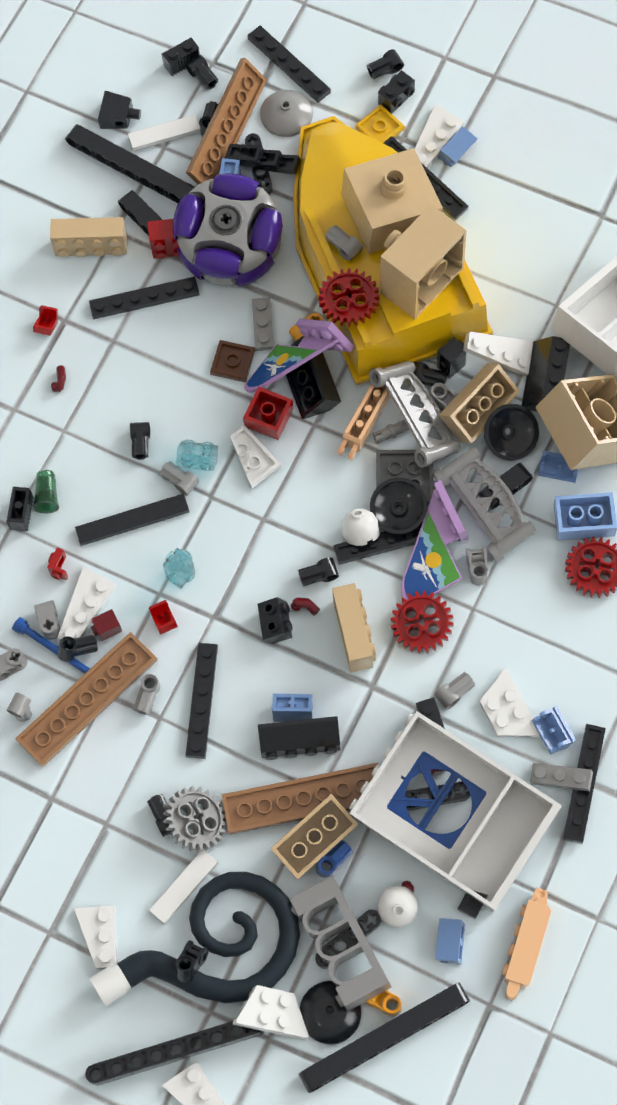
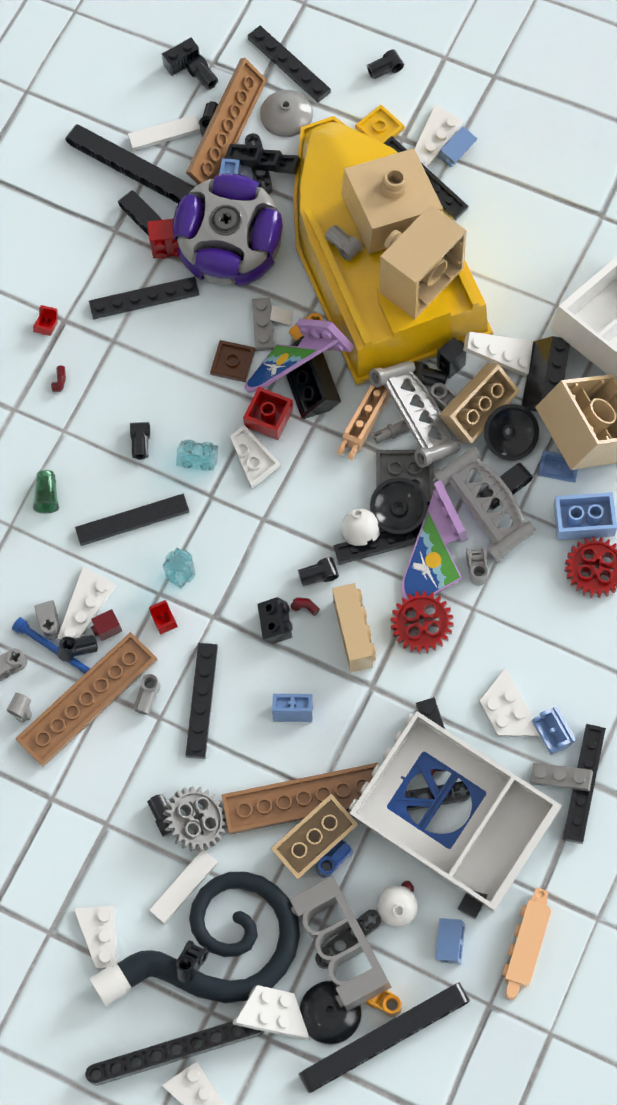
(20, 509): black brick -> none
(55, 563): red bracket -> none
(88, 236): tan brick -> none
(116, 111): black torso -> none
(182, 480): light grey piece -> none
(281, 315): none -> white sticker
(299, 737): black slope -> none
(344, 283): red gear -> none
(396, 91): black brick -> none
(450, 693): light grey piece -> none

